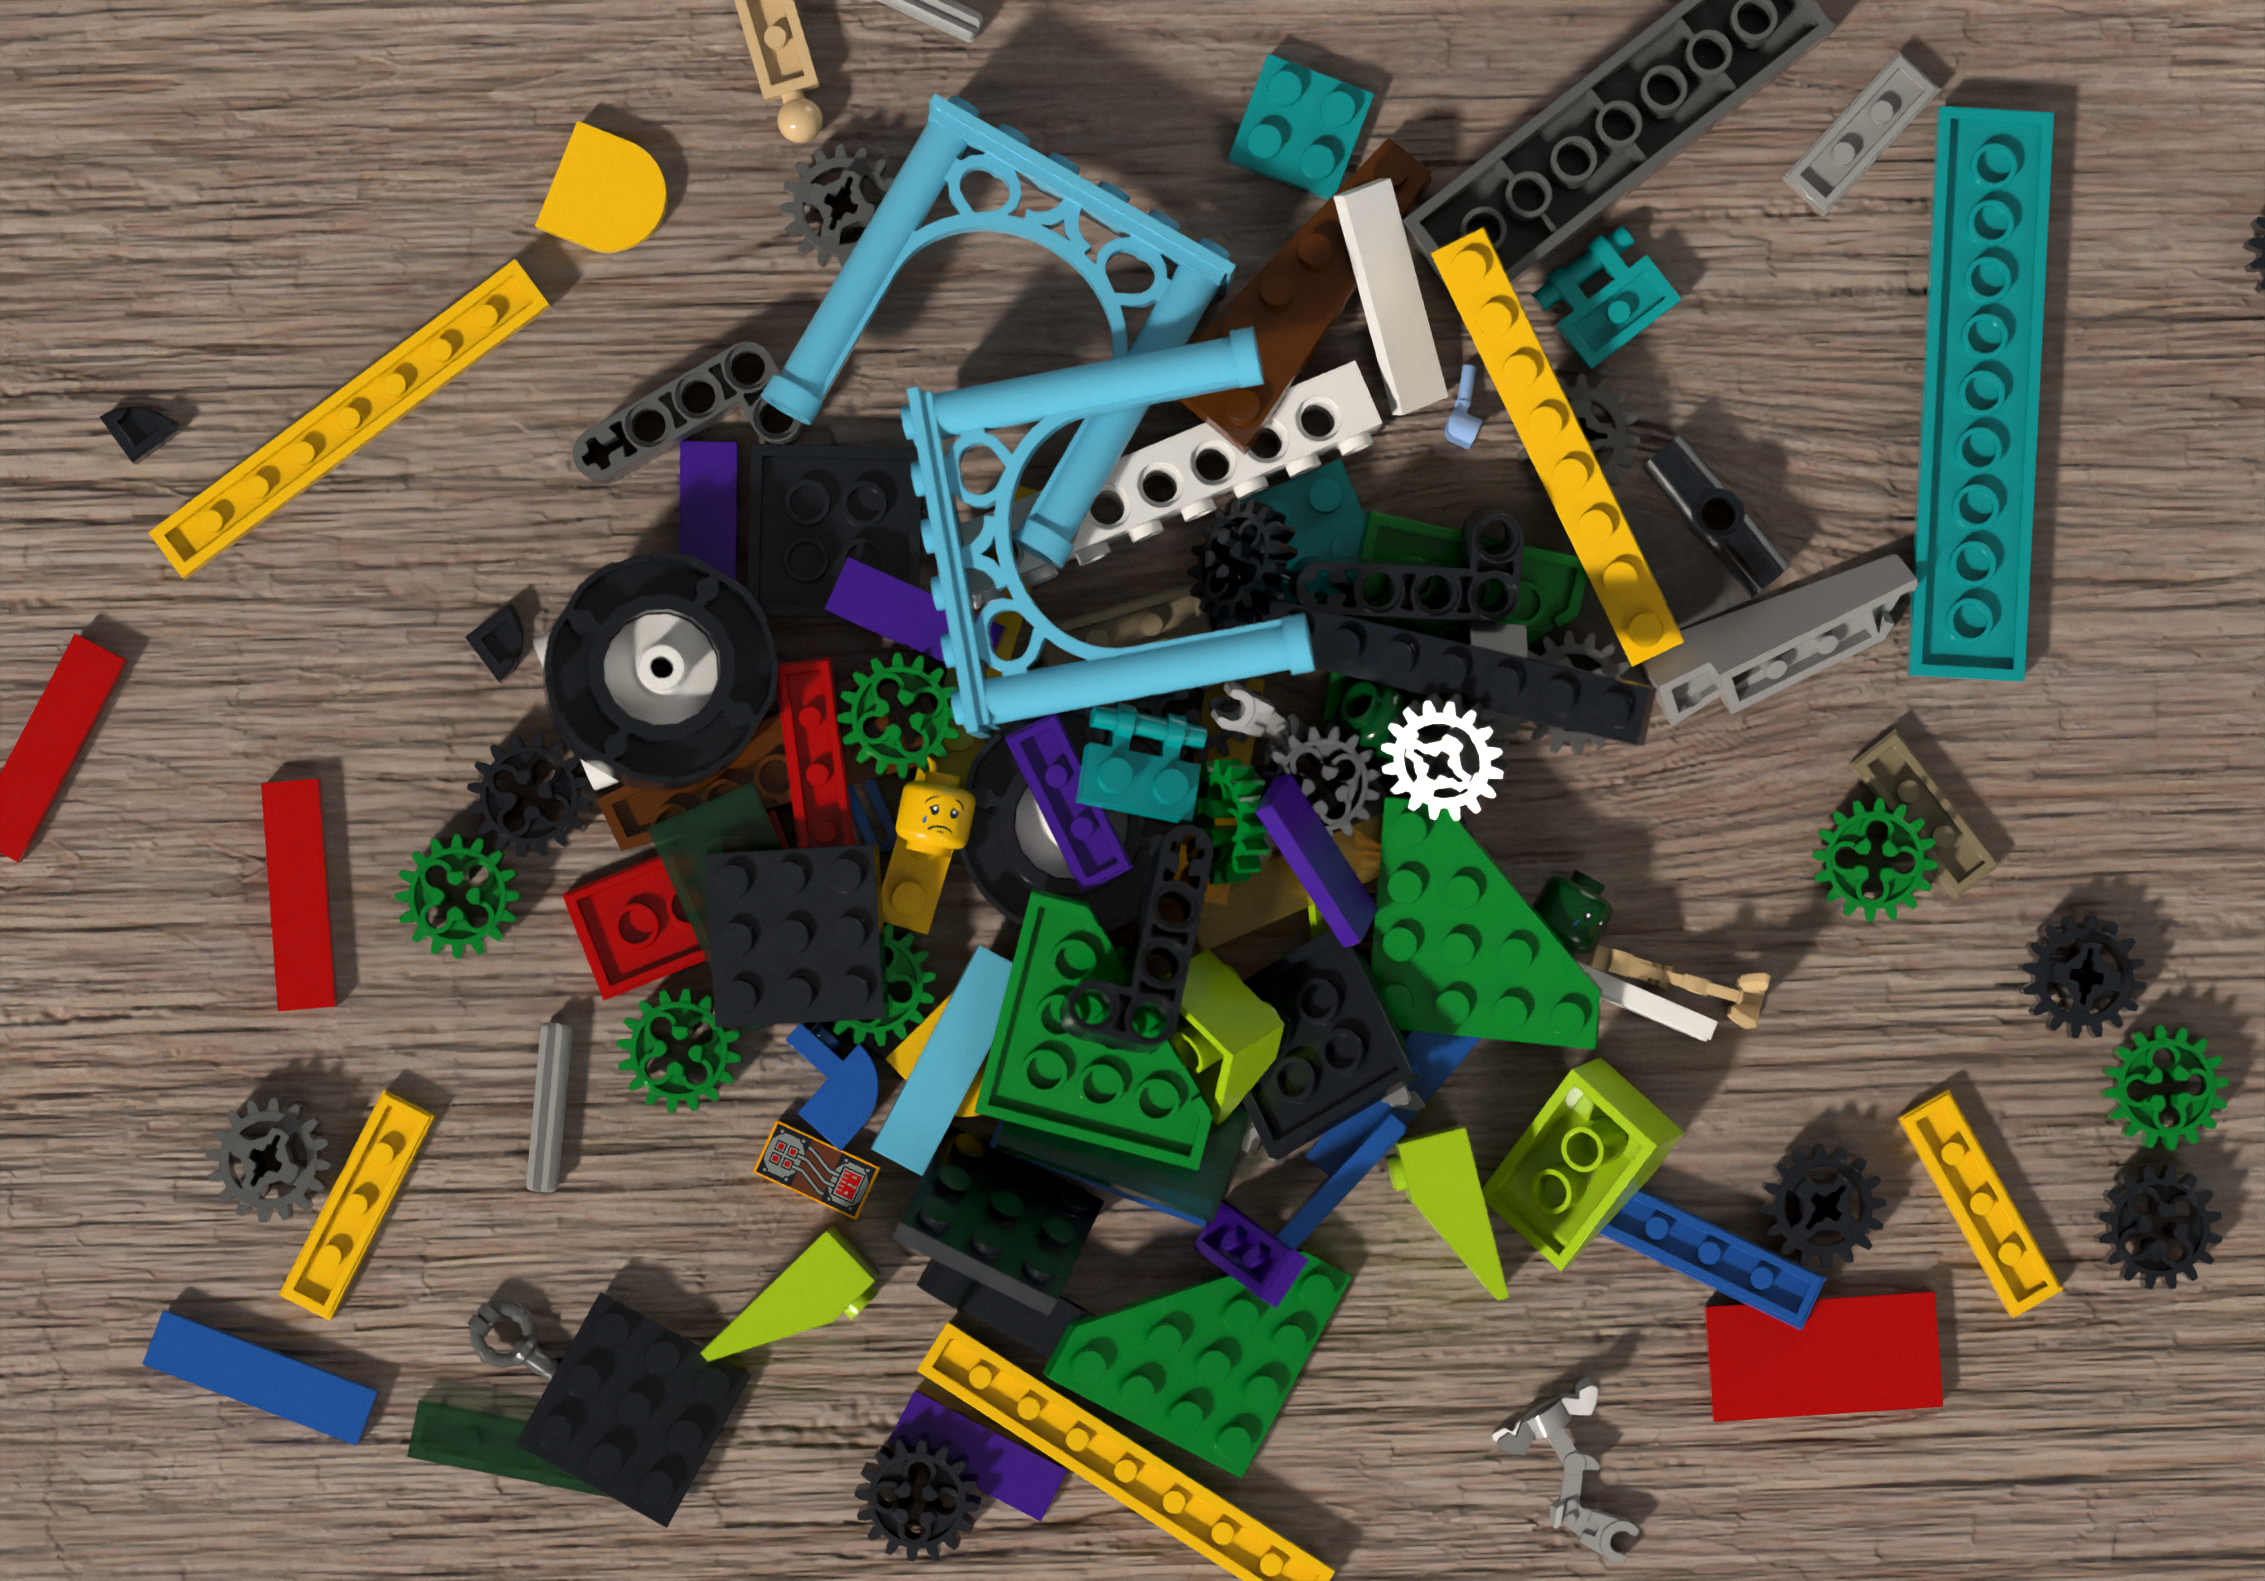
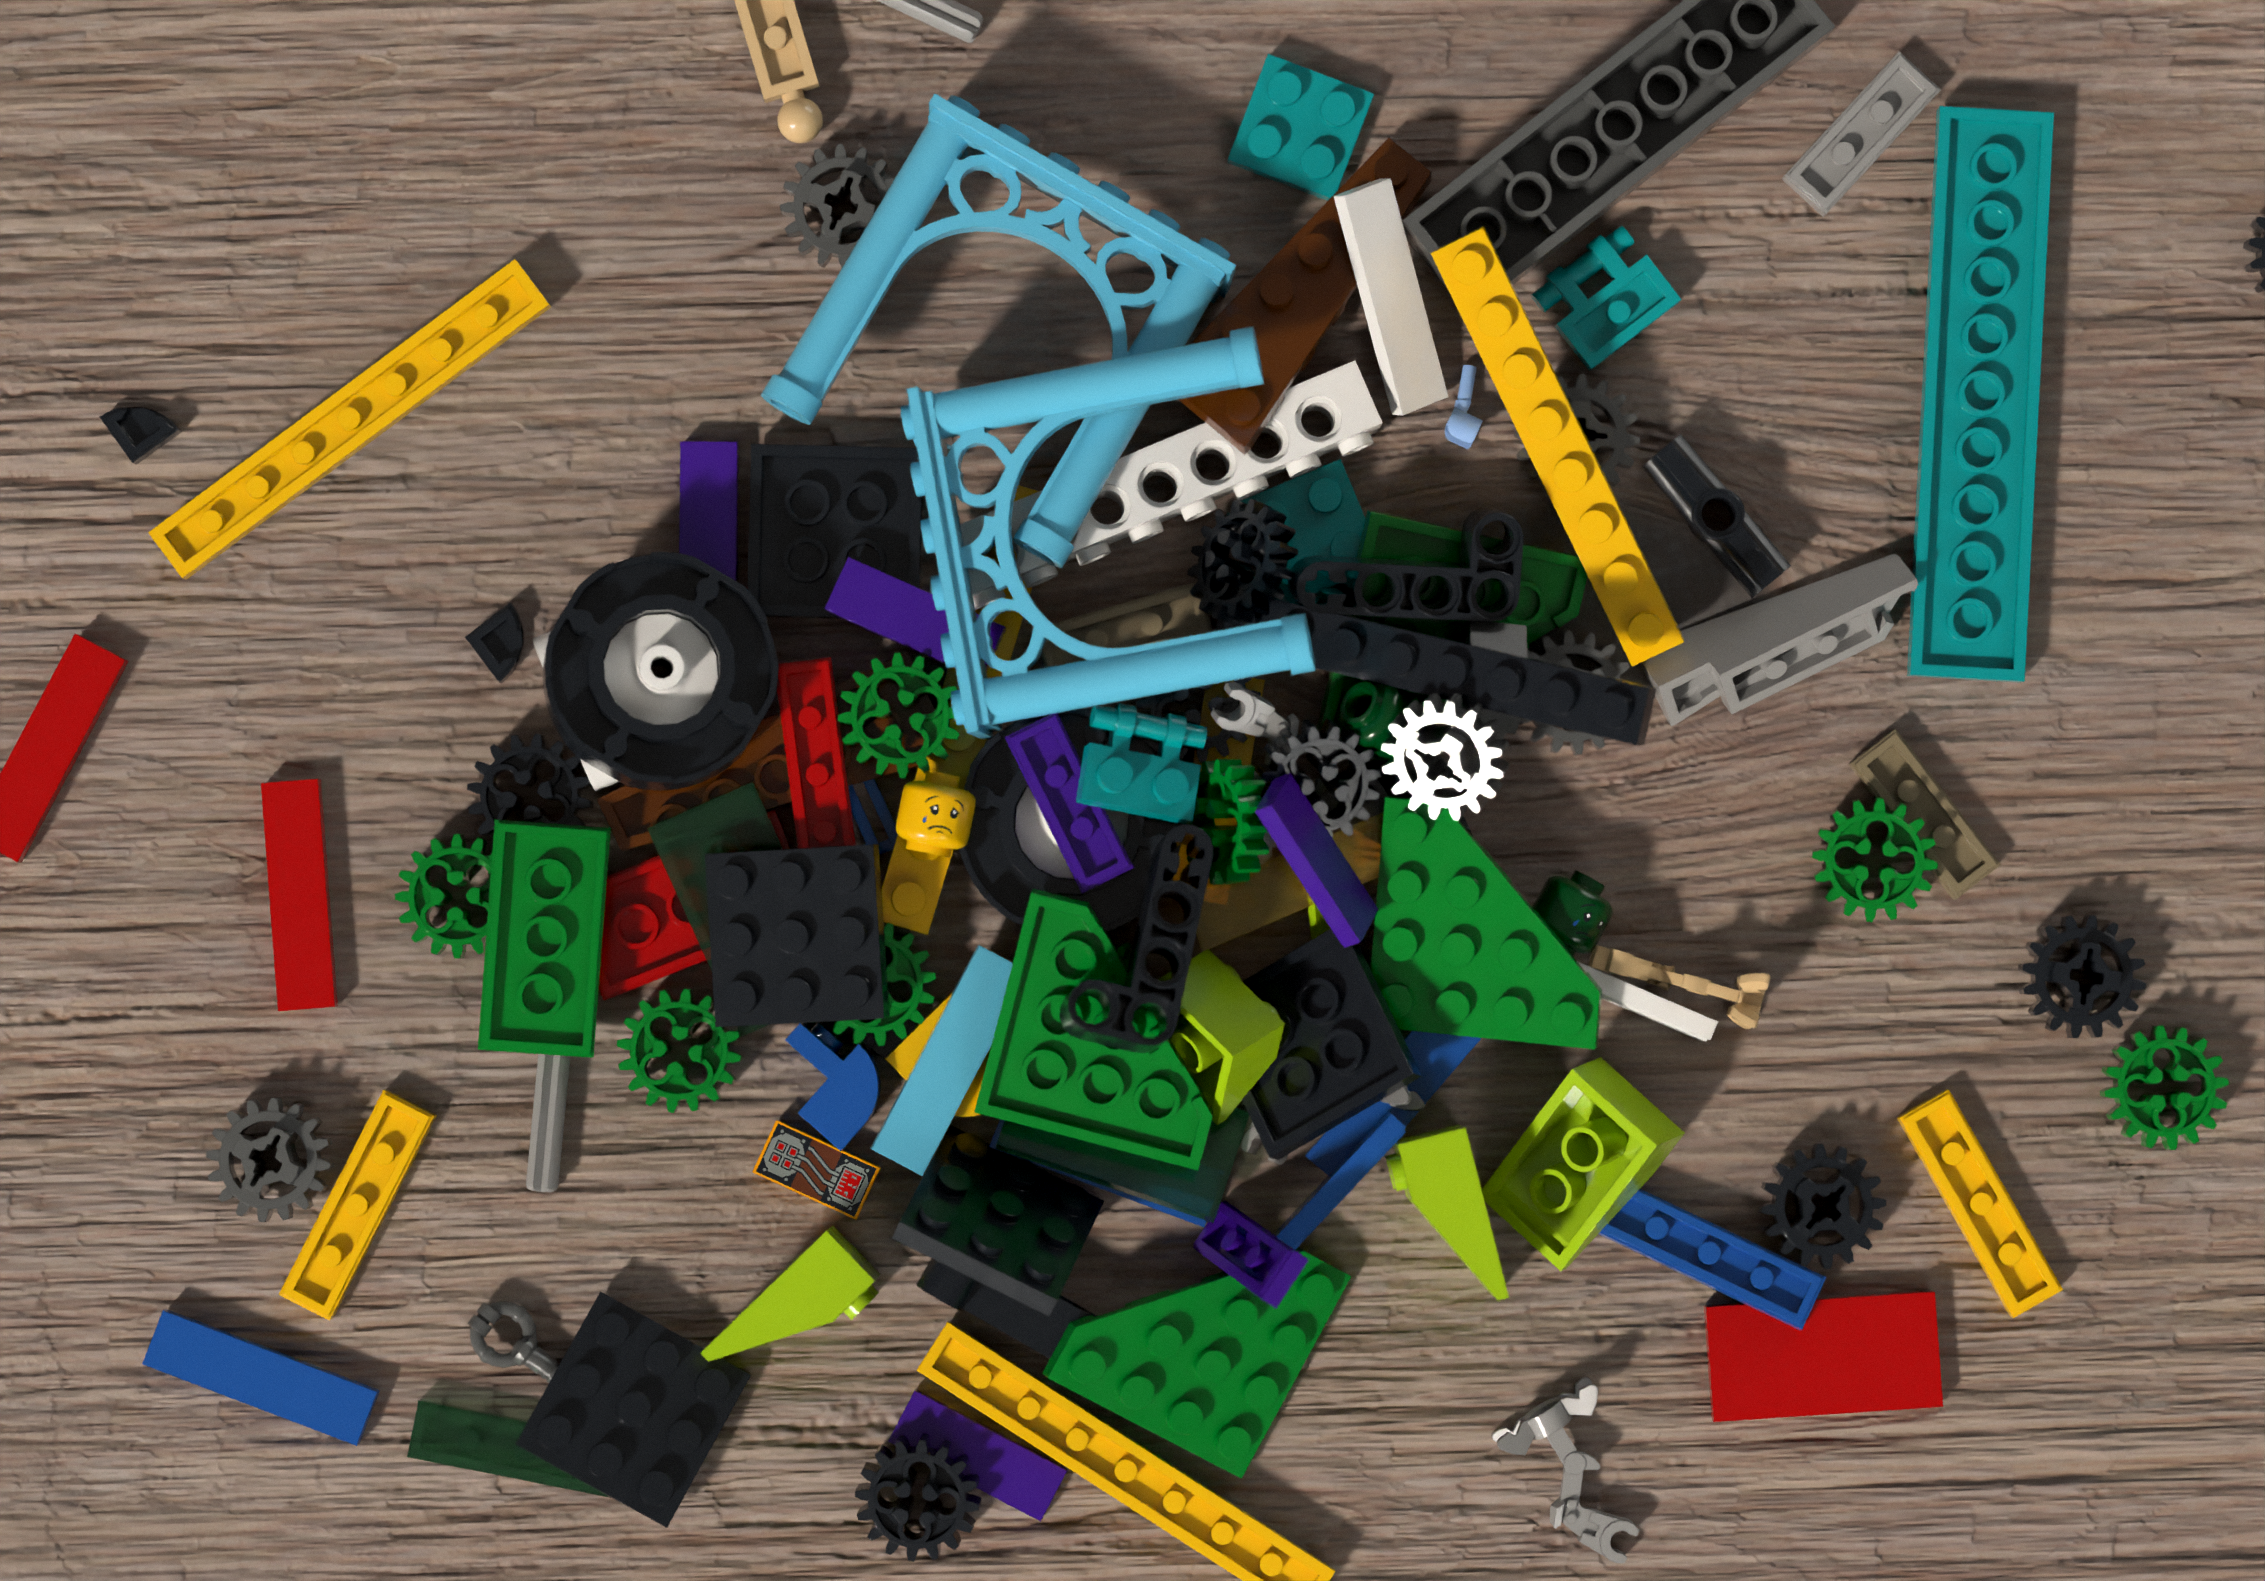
(544, 938): none -> green tile
(604, 193): yellow tile -> none
(681, 423): dark grey beam -> none
(2151, 1258): black gear -> none

